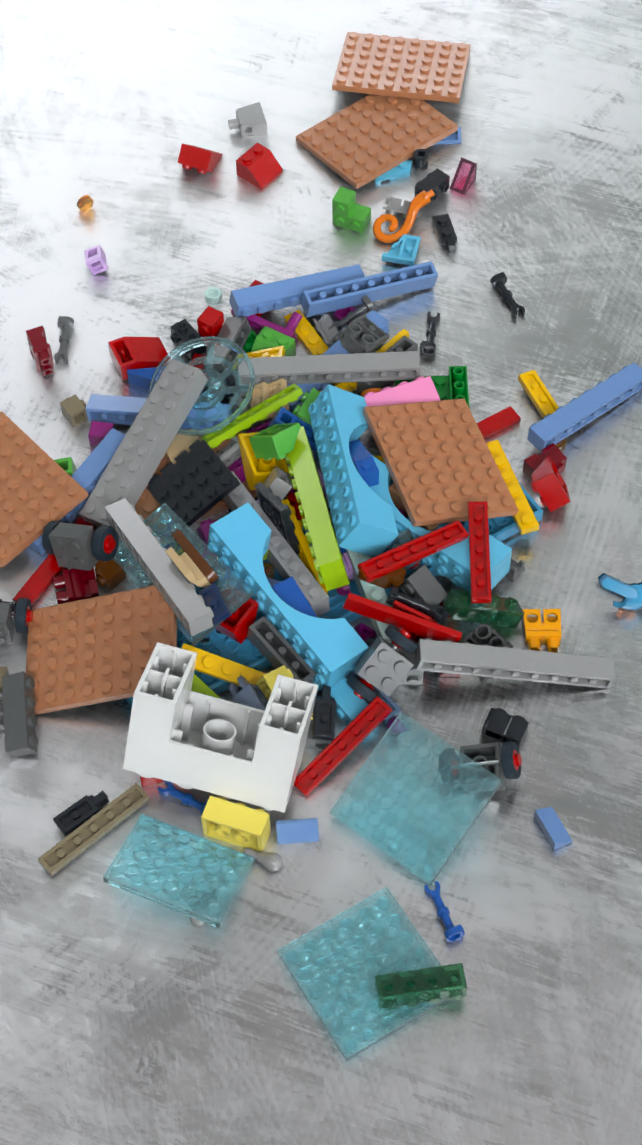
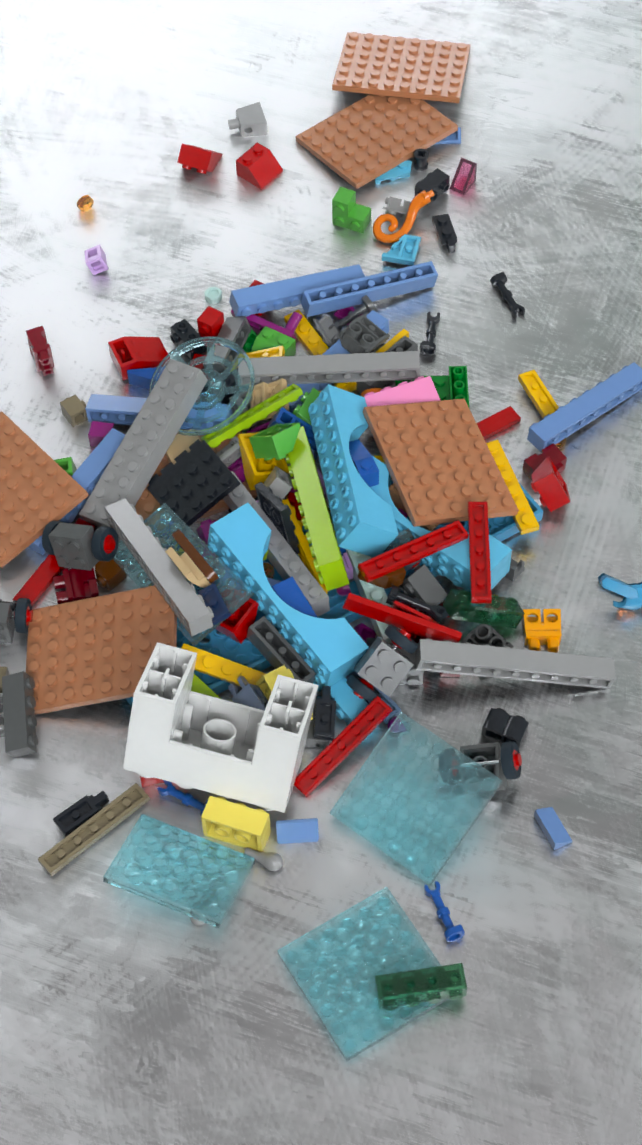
(64, 323): dark grey piece -> none

